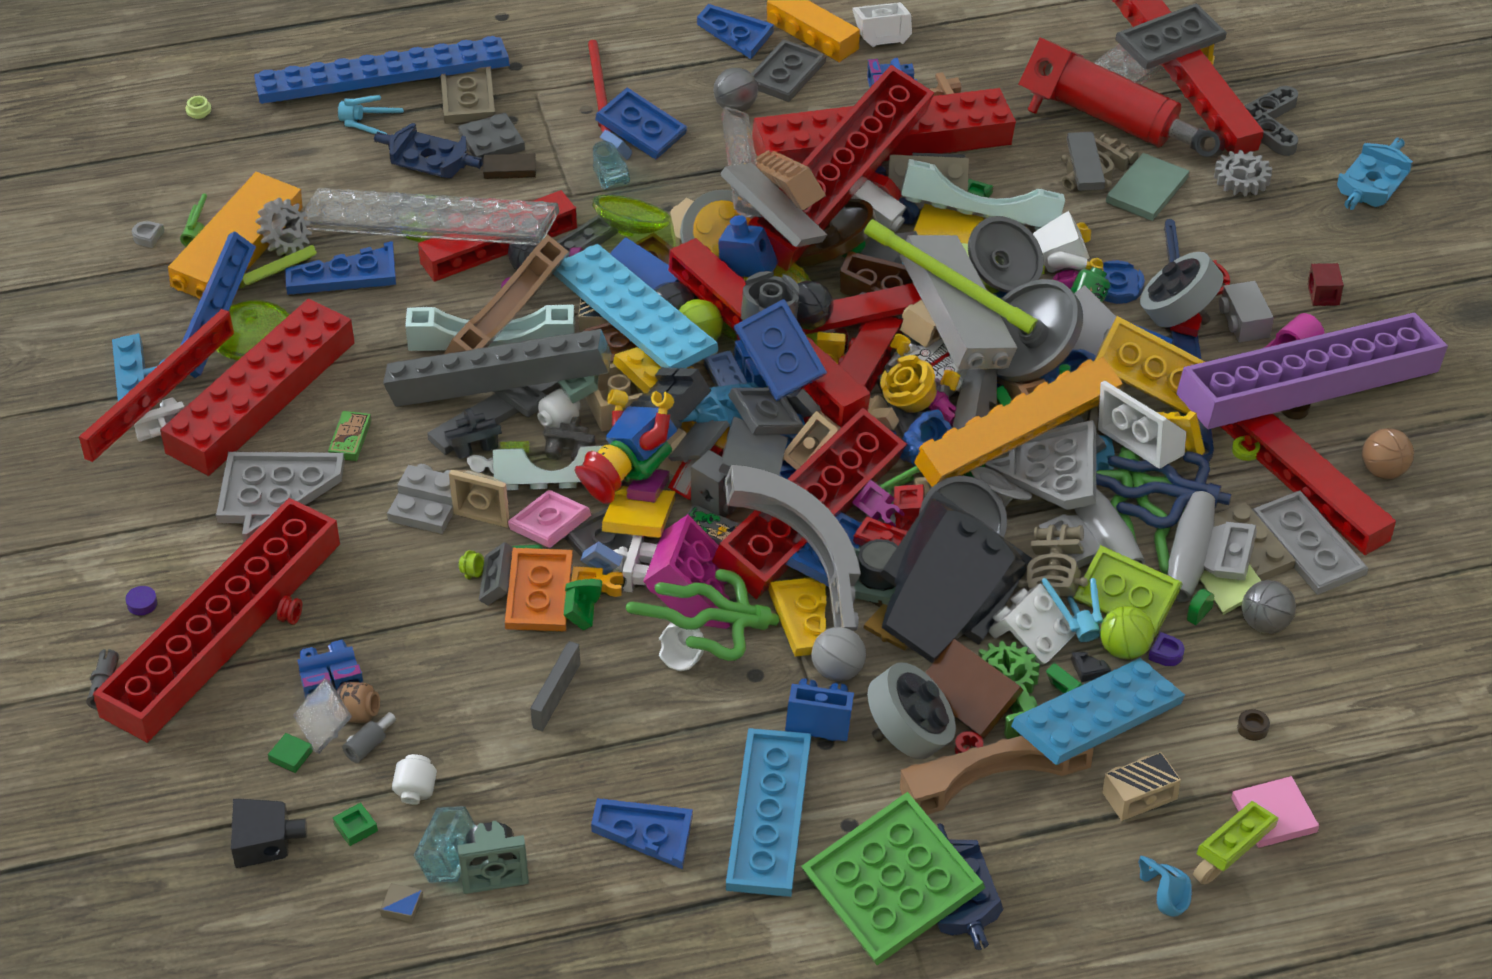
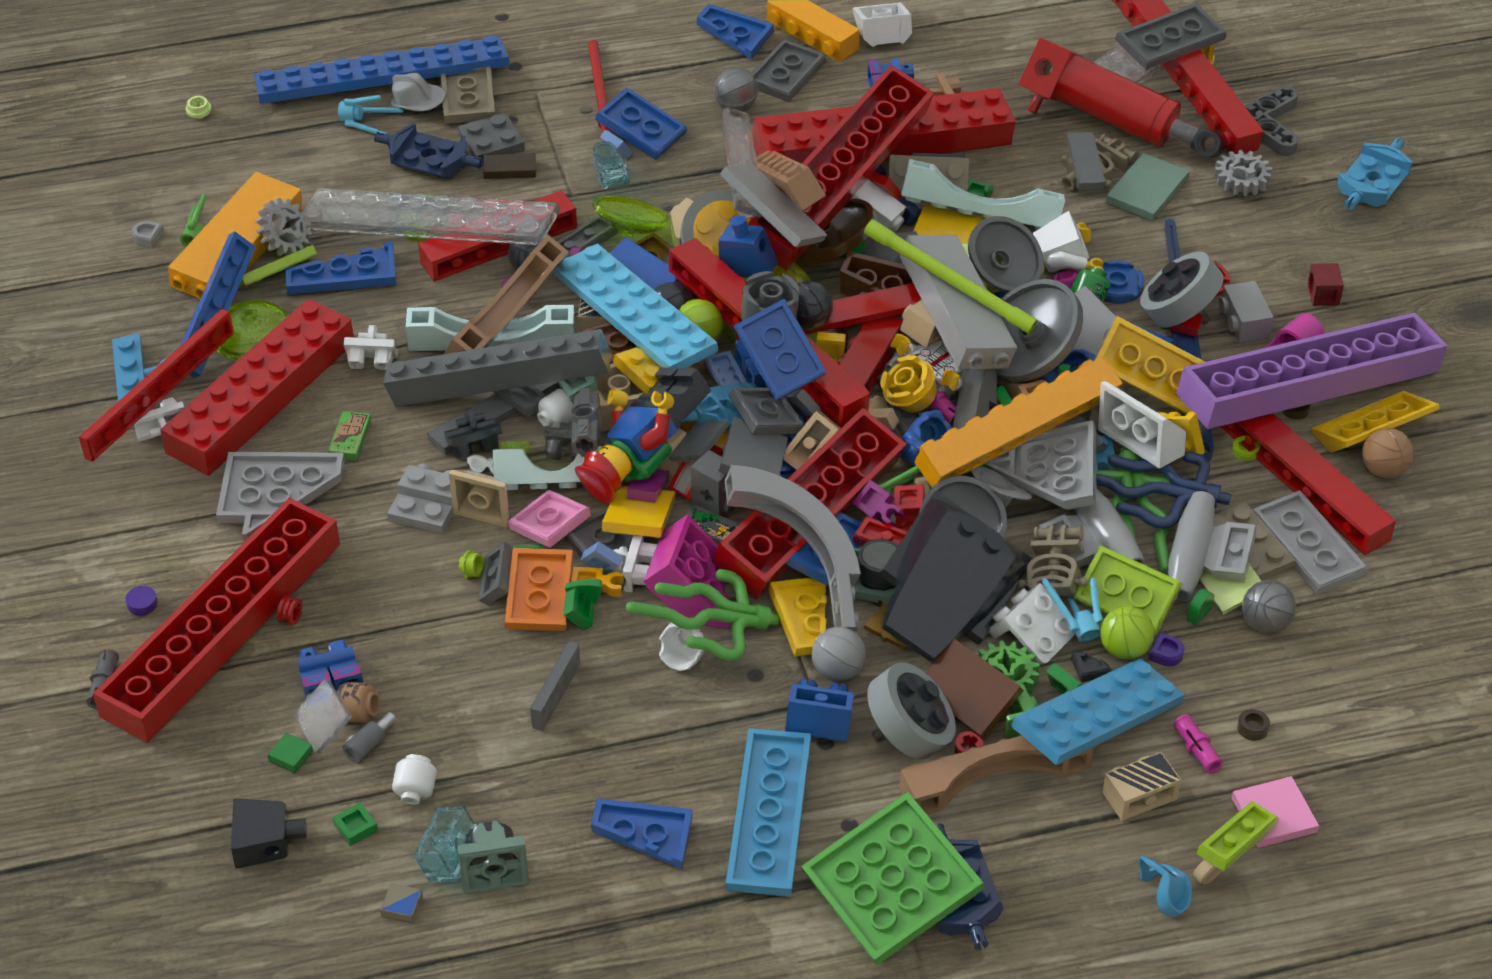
(370, 345): none -> white hips
(414, 93): none -> light grey piece
(585, 421): none -> dark grey piece
(1207, 756): none -> dark pink pin
(1382, 414): none -> yellow slope

